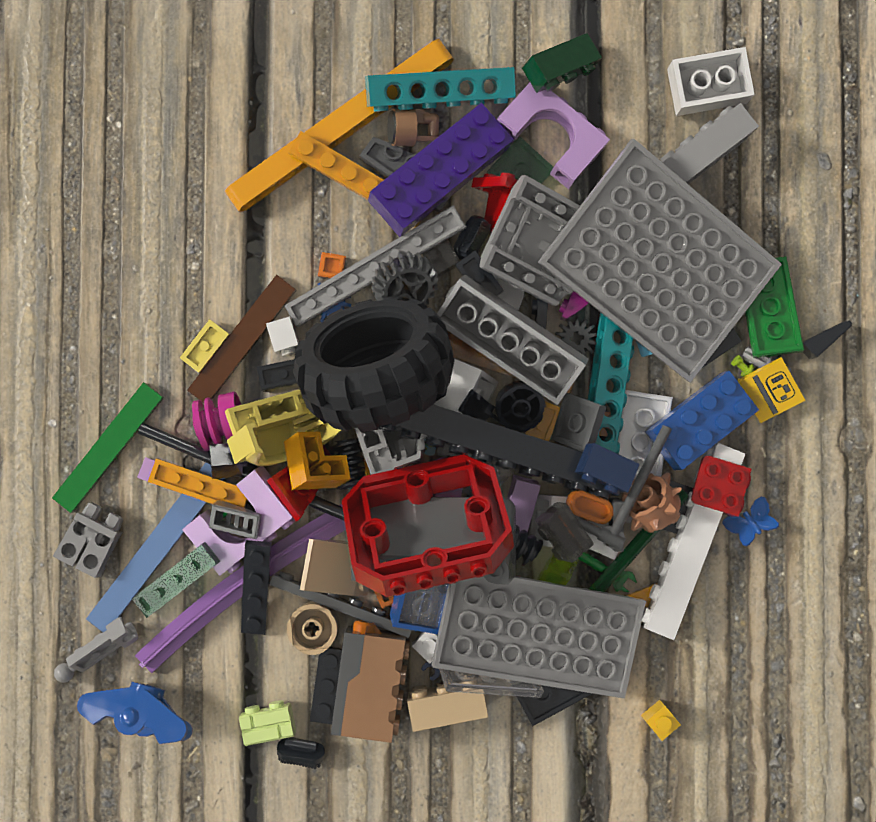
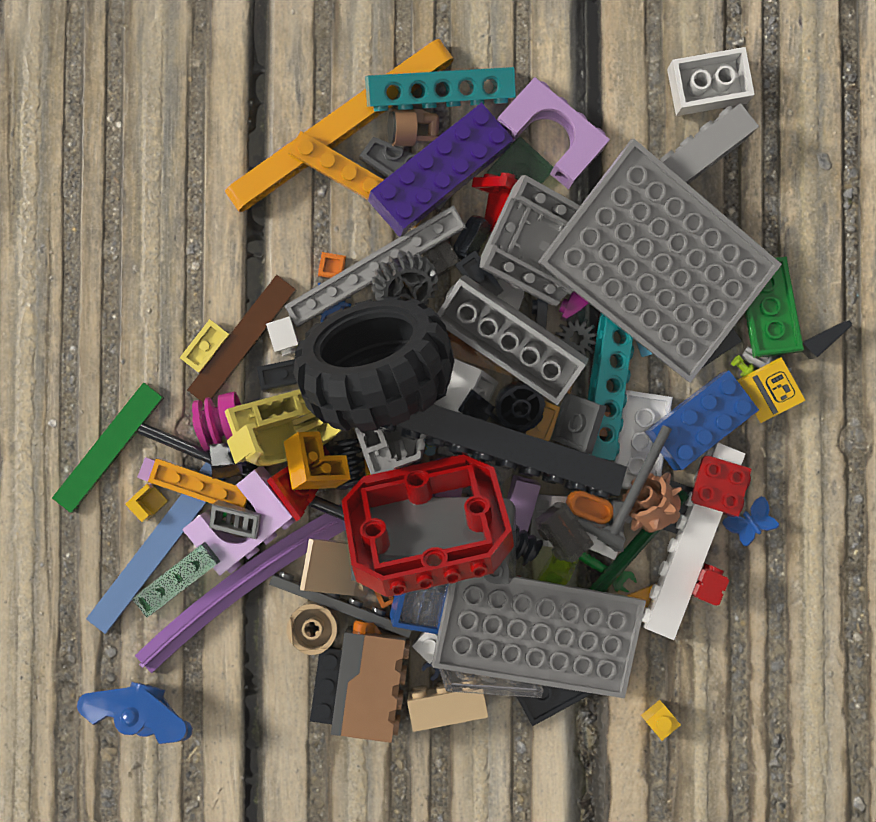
(90, 541): light grey hips -> none
(97, 649): light grey plate -> none
(146, 502): none -> yellow panel
(255, 587): black plate -> none
(267, 723): yellowish green brick -> none
(300, 752): black piece -> none
(562, 63): dark green brick -> none
(606, 468): dark blue brick -> none
(710, 585): none -> red brick

